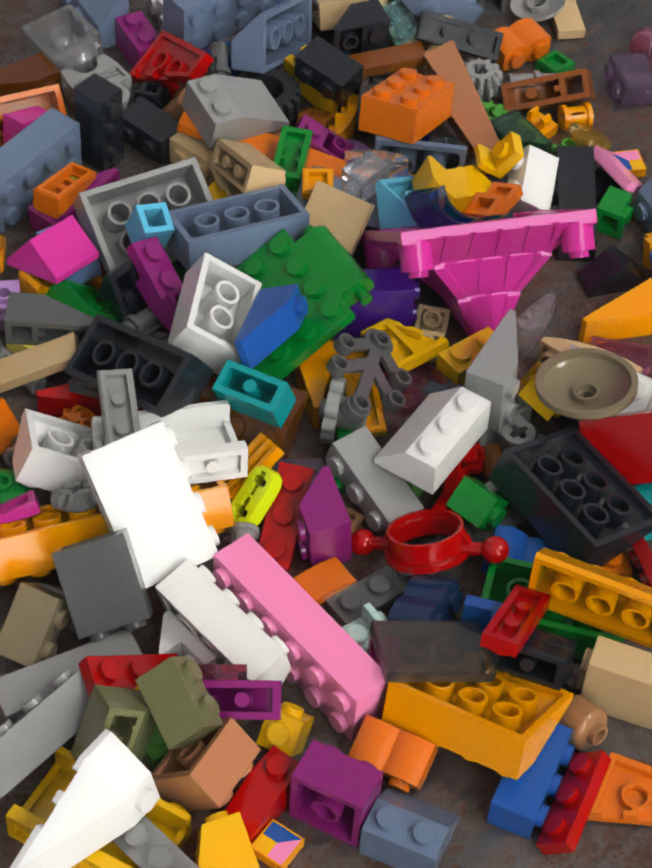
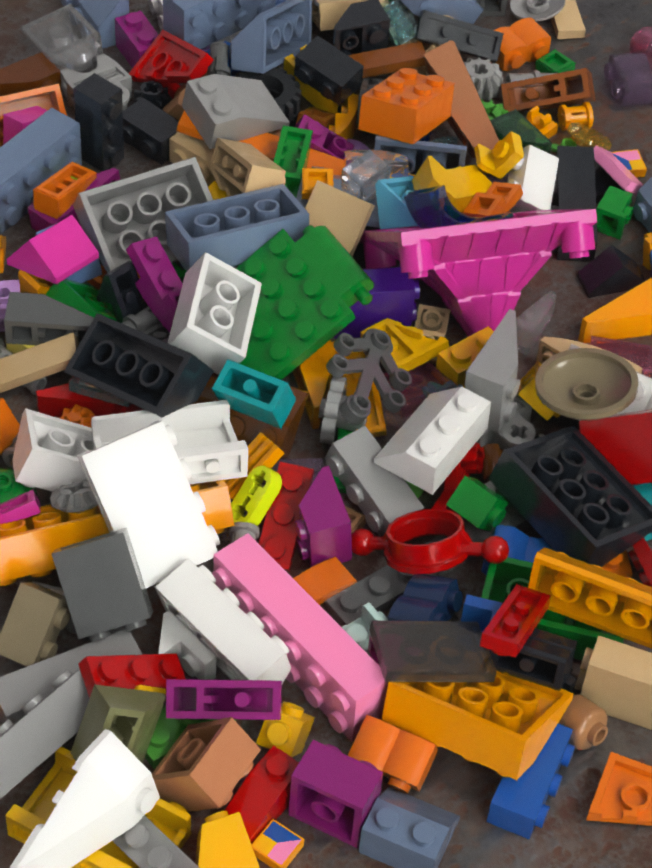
(117, 403): light grey tile -> none
(150, 221): medium azure brick -> none
(179, 701): olive brick -> none
(223, 671): clear pink tile -> none
(270, 322): blue slope -> none
(573, 802): red plate -> none

